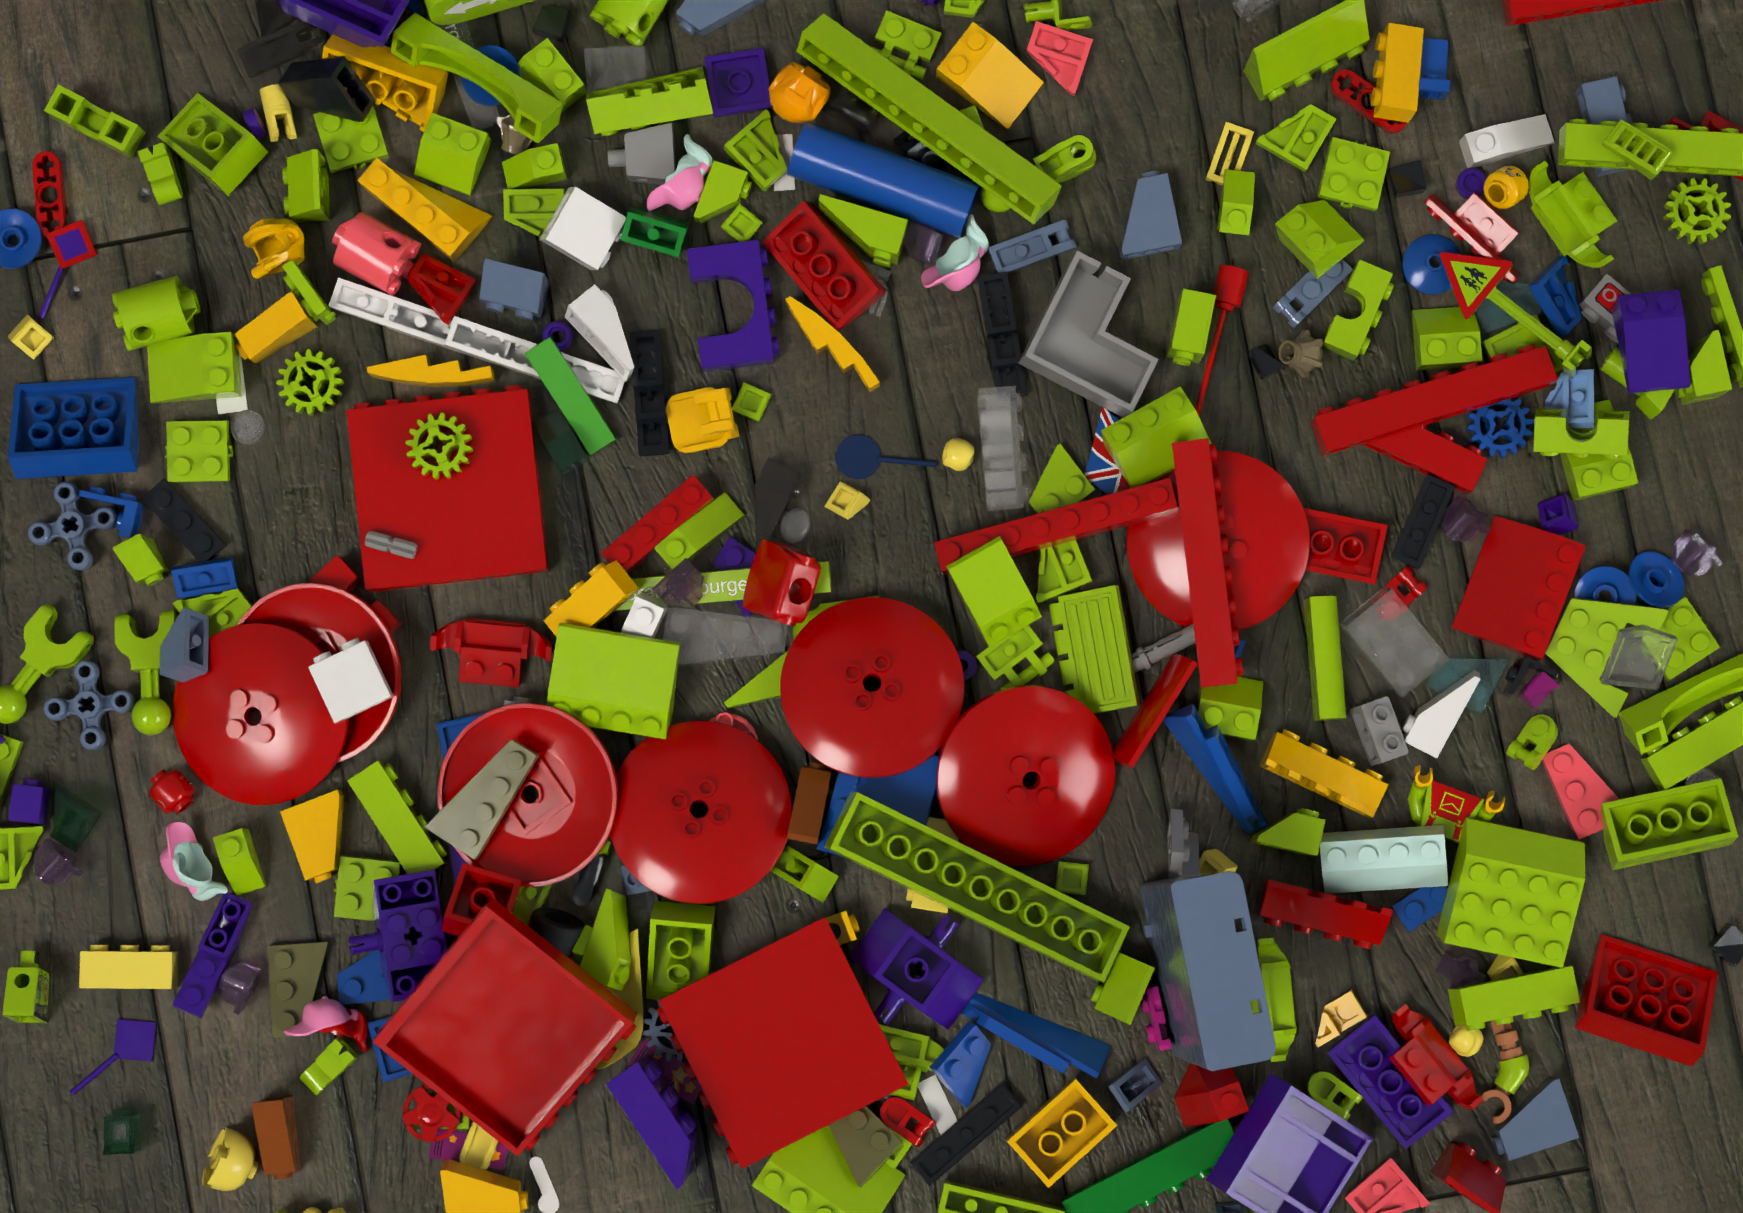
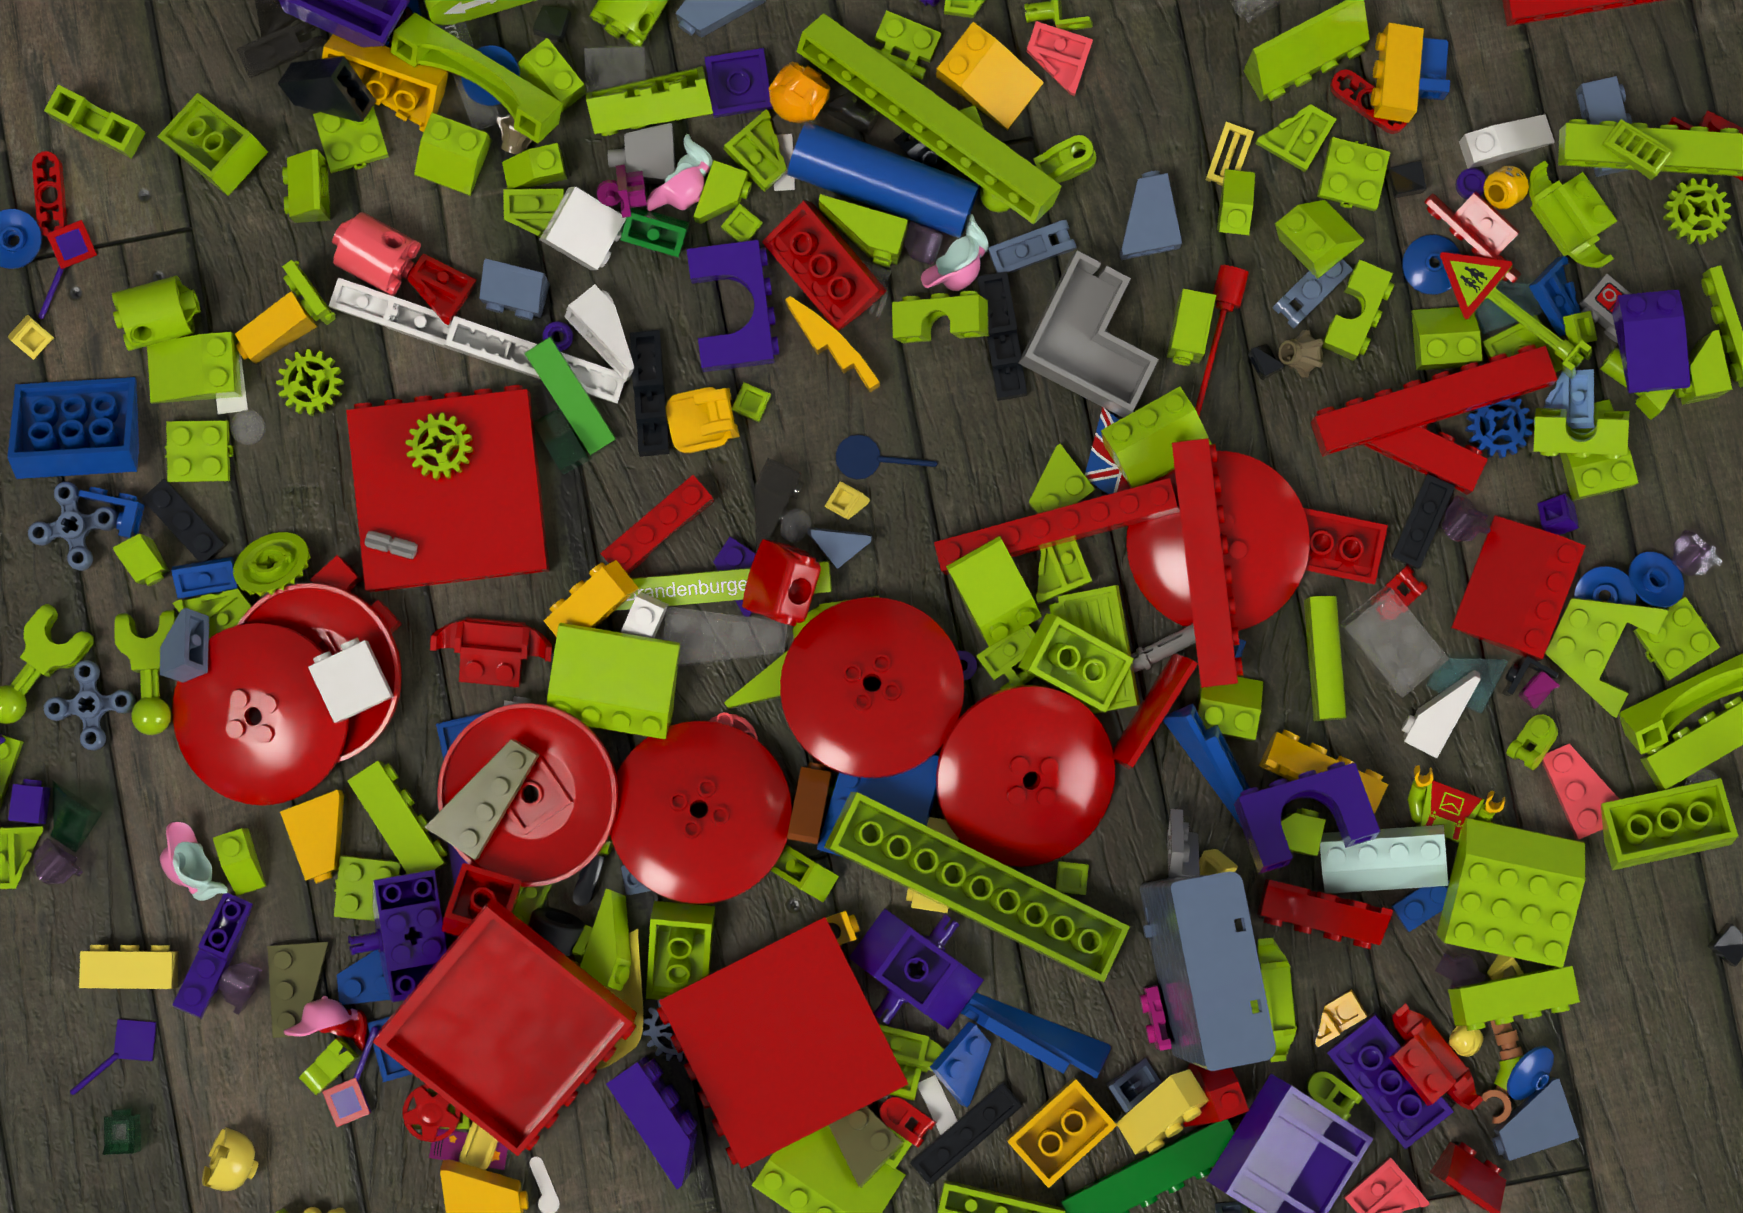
(27, 1002): lime torso -> none
(161, 173): lime leg -> none
(171, 791): red head -> none
(253, 564): none -> lime gear
(255, 123): dark purple tile -> none
(274, 244): yellow helmet -> none
(277, 107): light yellow hinge -> none
(277, 1136): dark orange slope -> none
(347, 1099): none -> piece
(421, 373): yellow slope -> none
(431, 213): yellow wedge -> none
(628, 190): none -> magenta hips
(673, 1072): magenta sticker -> none
(680, 586): piece -> none
(699, 531): lime slope -> none
(837, 544): none -> sand blue slope
(914, 317): none -> lime arch
(958, 454): light yellow piece -> none
(1001, 448): clear wedge -> none
(1076, 662): none -> lime slope
(1122, 988): lime slope -> none
(1163, 1112): none -> light yellow brick
(1337, 789): none -> dark purple arch
(1379, 731): light grey bracket -> none
(1530, 1073): none -> blue dish
(1580, 327): none -> lime plate
(1639, 658): clear slope -> none
(1647, 1000): red slope -> none

